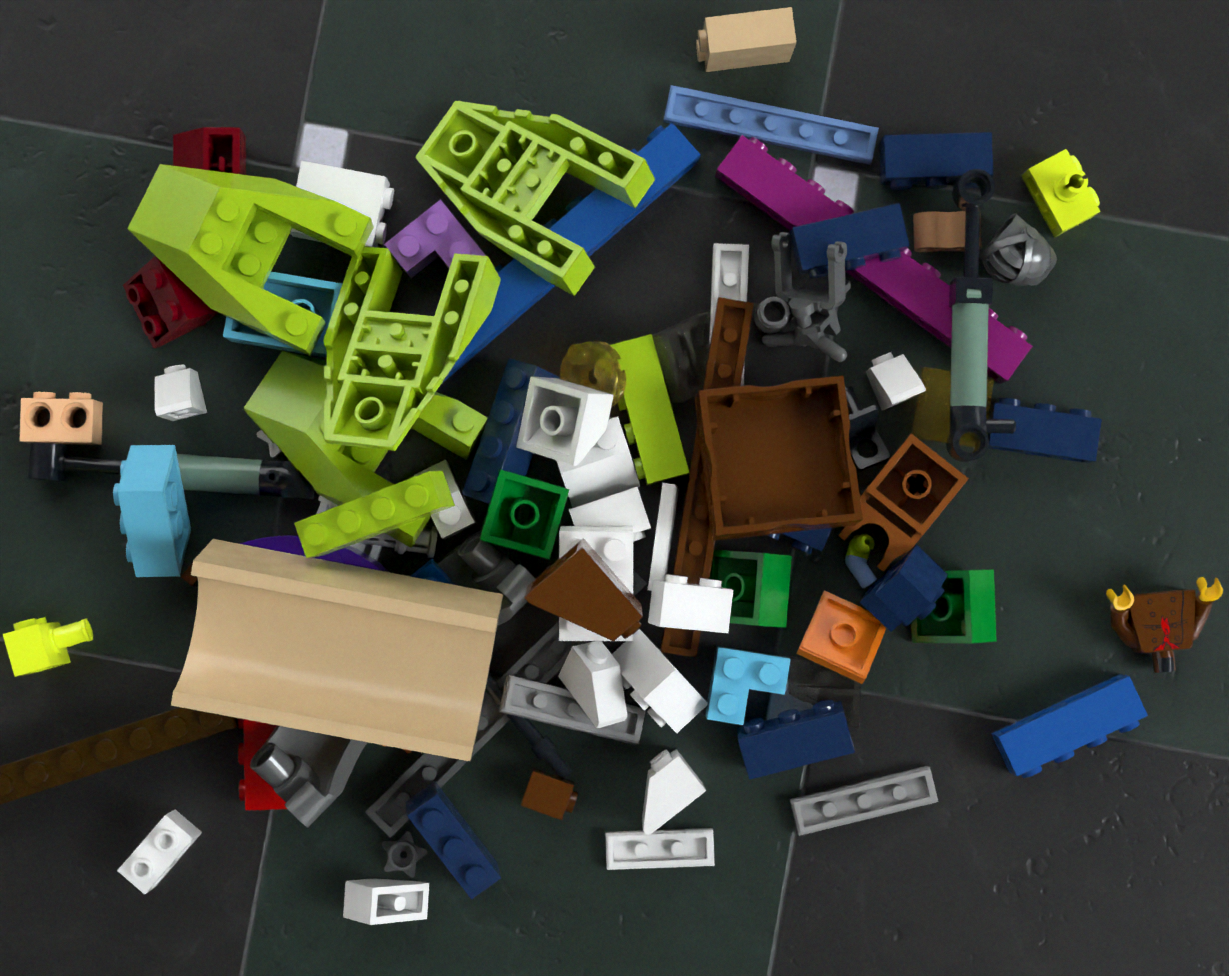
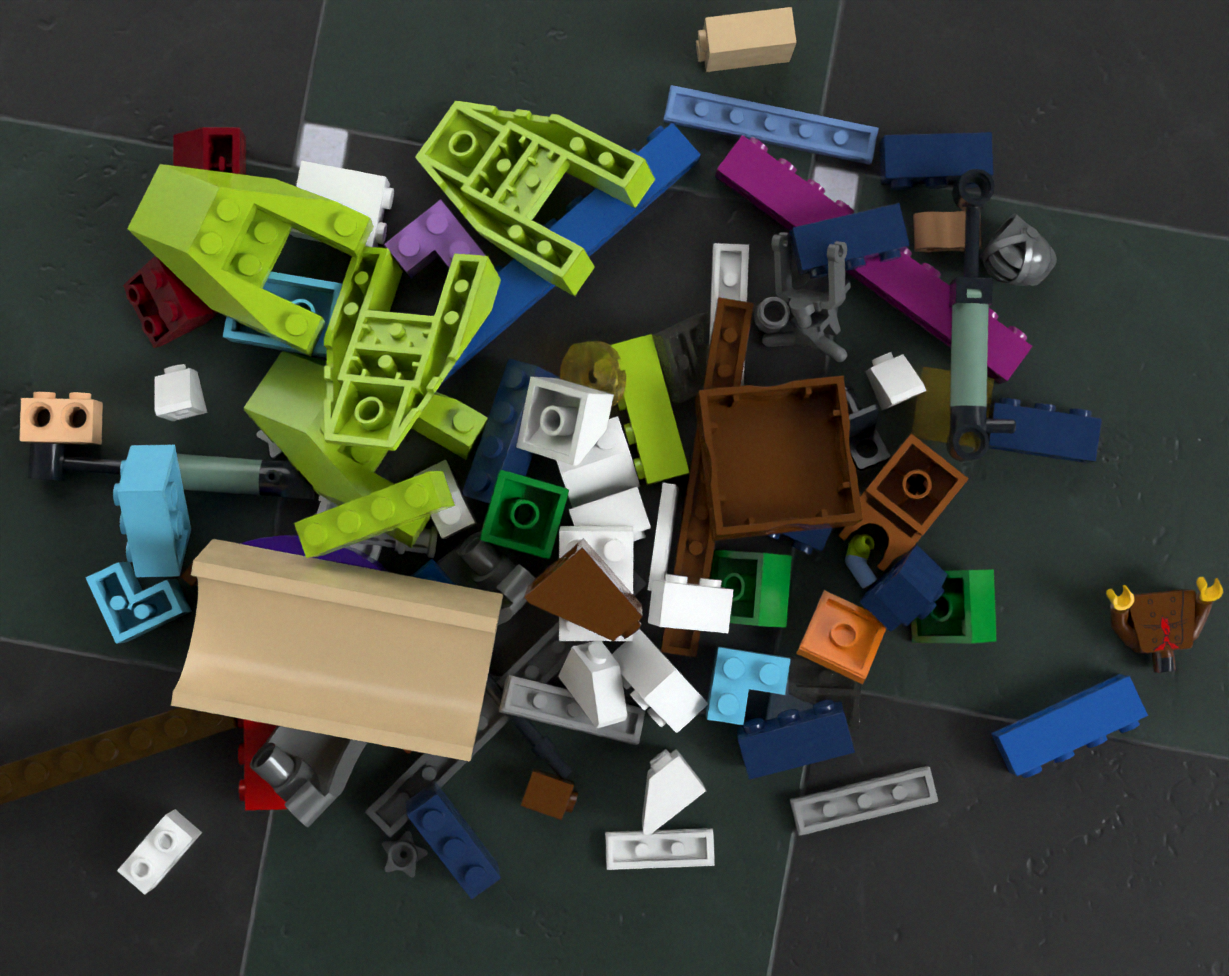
(43, 645): neon yellow brick -> none
(129, 608): none -> medium azure brick
(385, 900): white slope -> none
(1061, 192): neon yellow brick -> none

